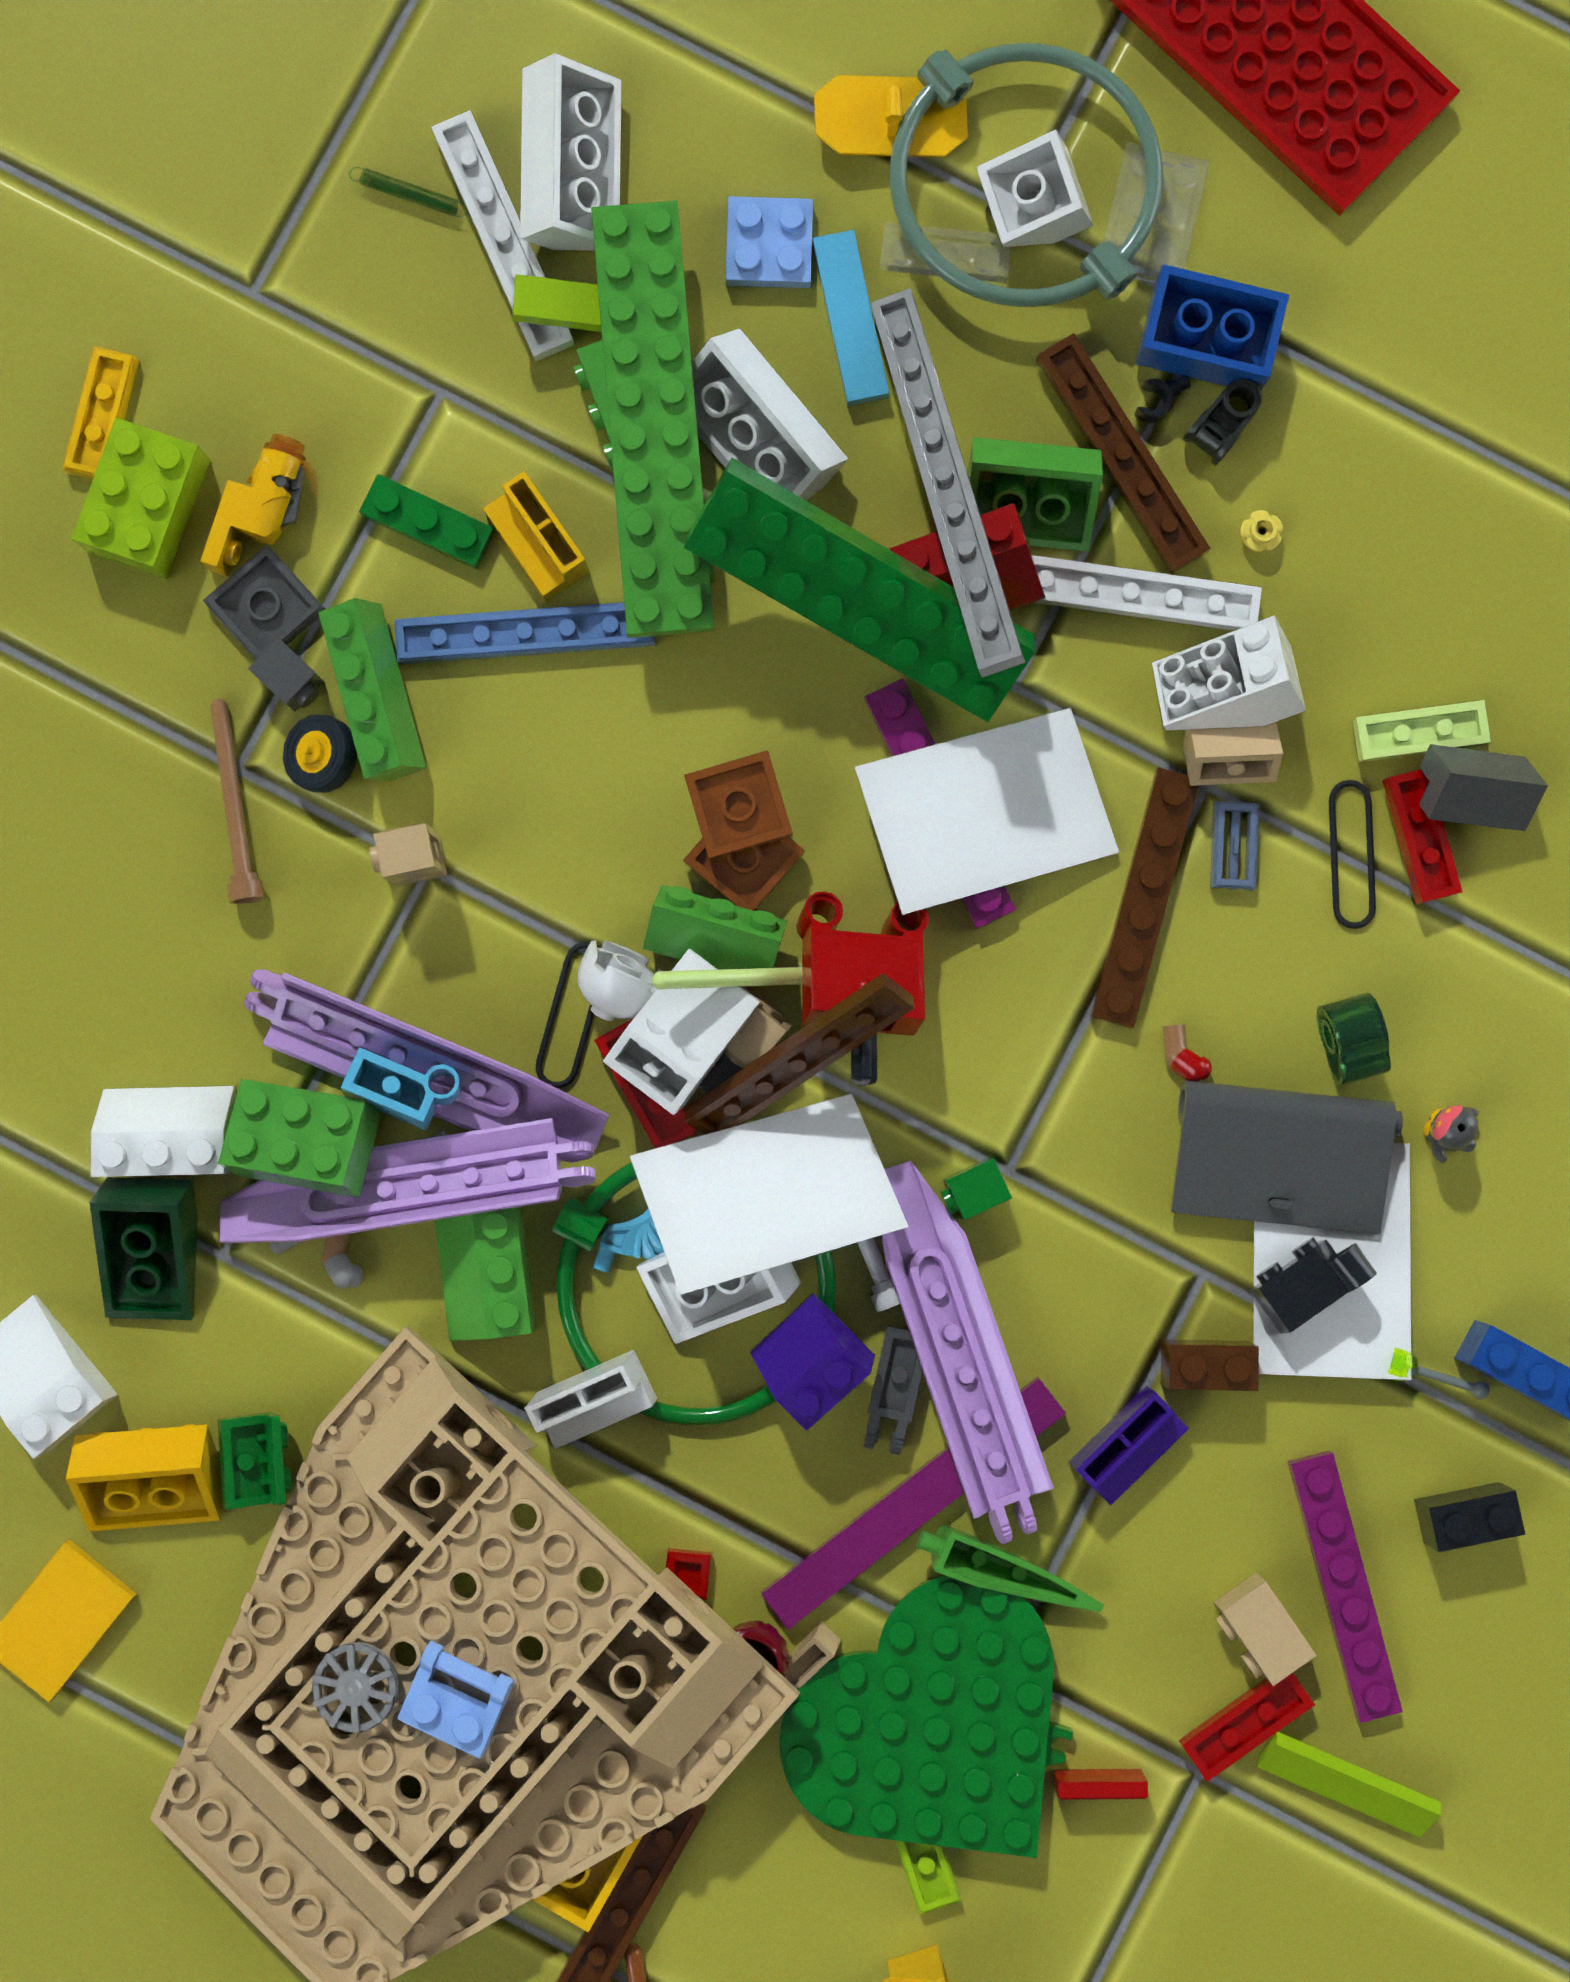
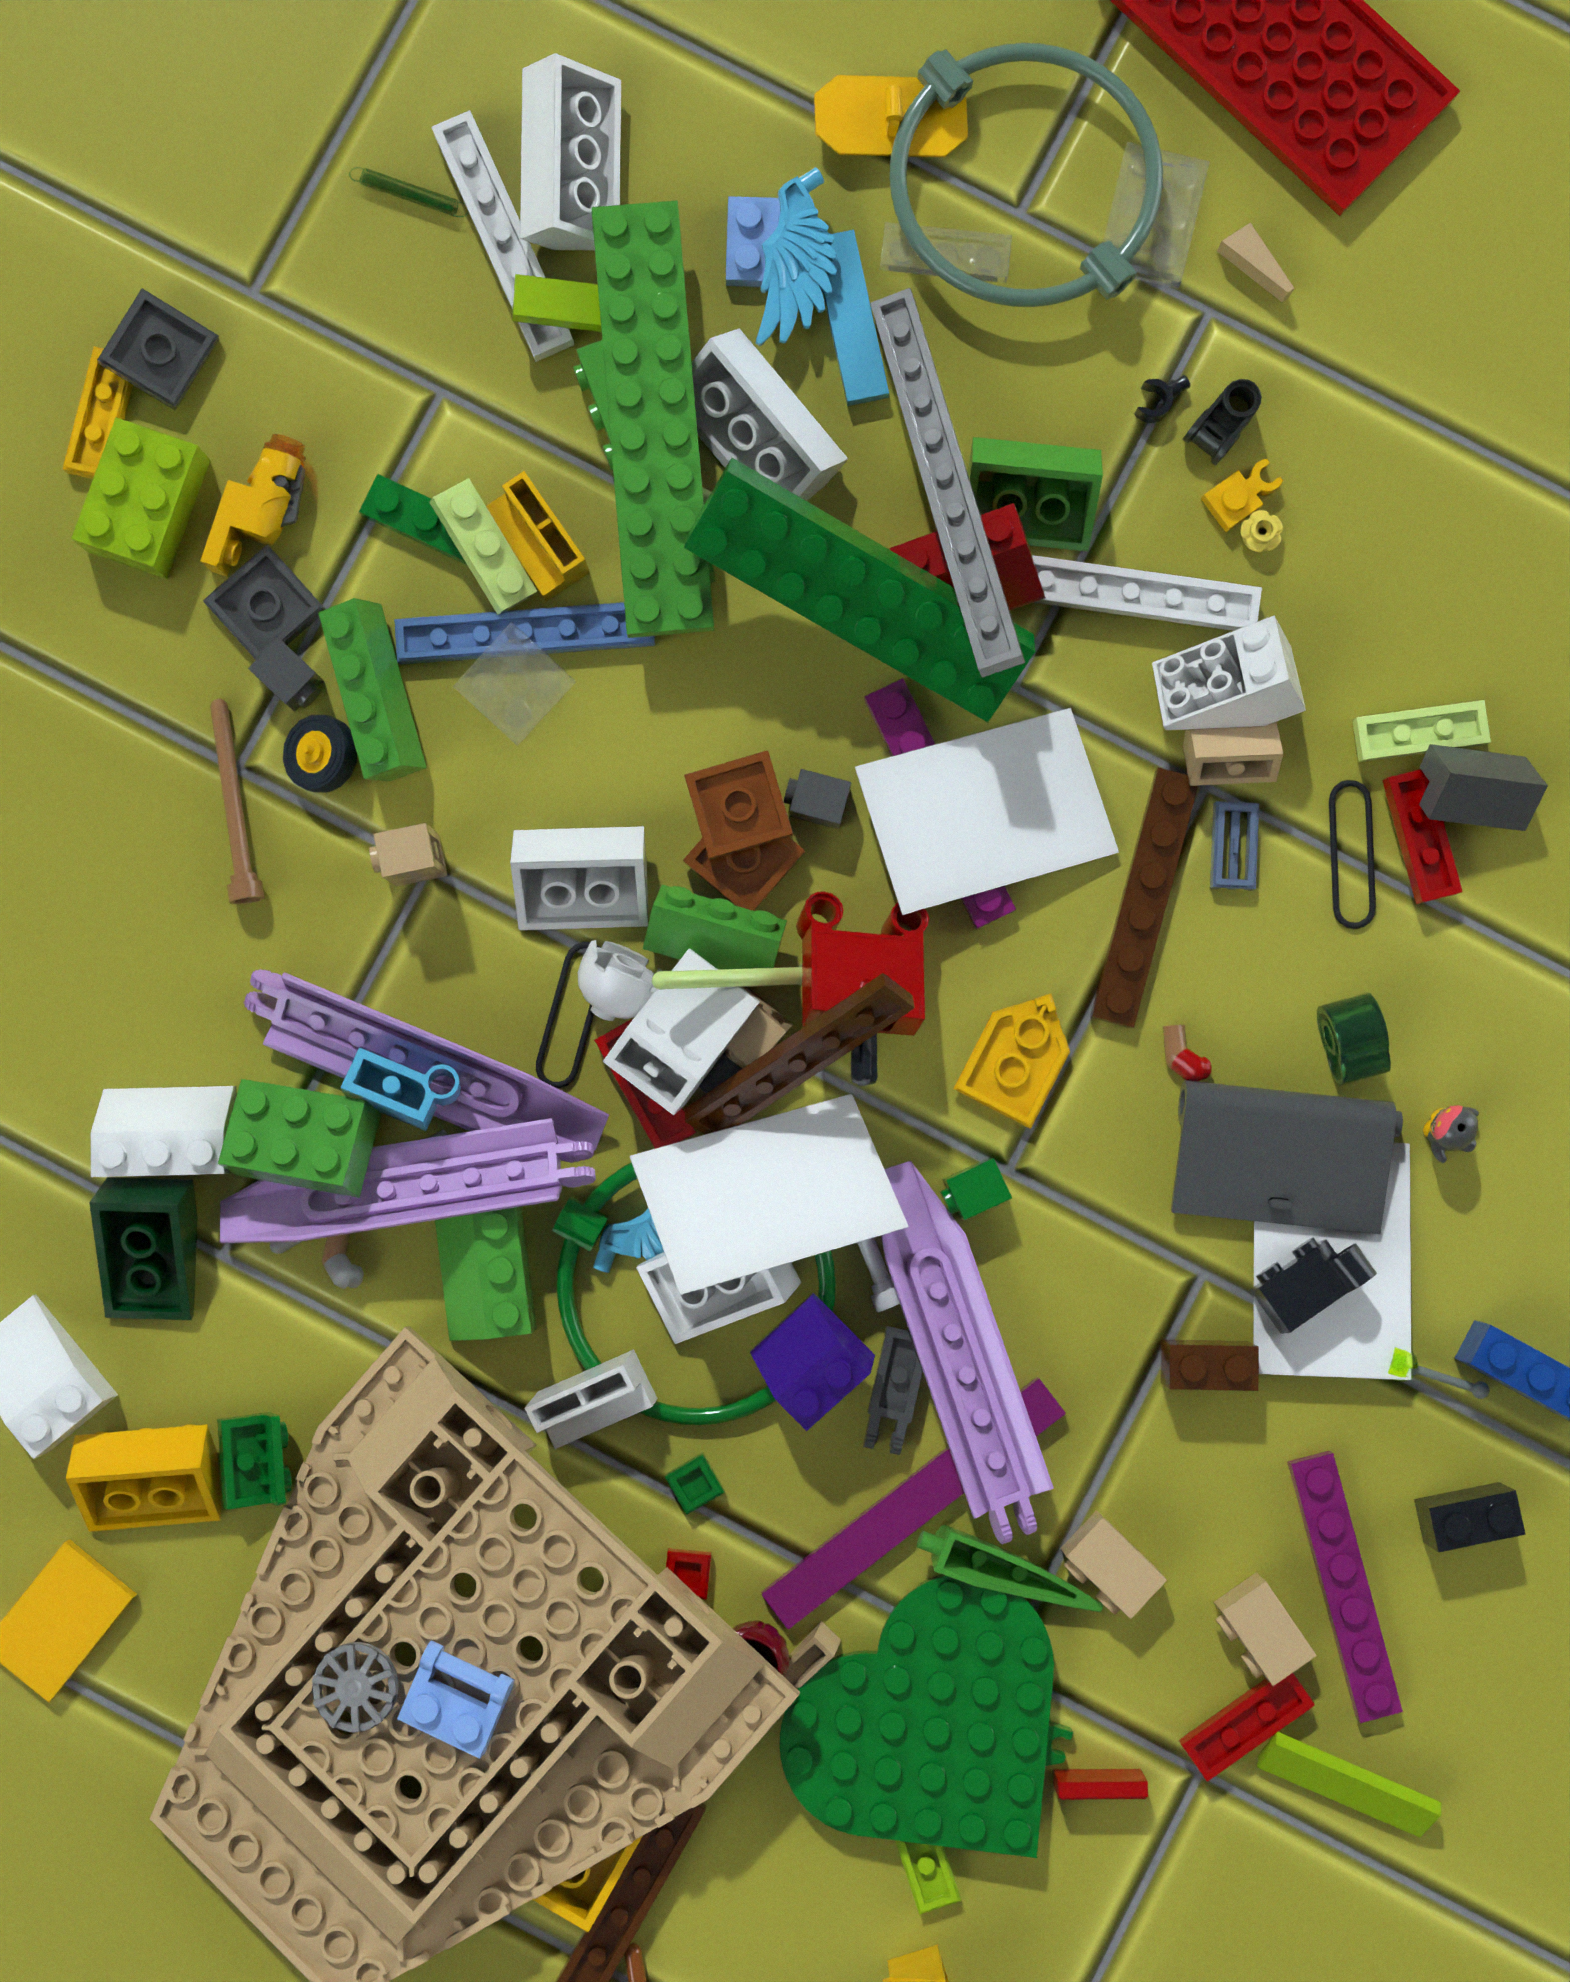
(158, 349): none -> dark grey tile
(483, 546): none -> yellowish green plate
(514, 683): none -> clear plate
(580, 878): none -> white slope
(694, 1483): none -> green tile
(796, 260): none -> medium azure animal
(817, 798): none -> dark grey brick
(1016, 1060): none -> yellow tile
(1035, 193): white slope -> none
(1113, 1565): none -> tan brick
(1123, 453): reddish brown plate -> none
(1128, 1445): dark purple piece -> none
(1211, 328): blue brick -> none
(1237, 497): none -> yellow plate
(1252, 256): none -> tan piece

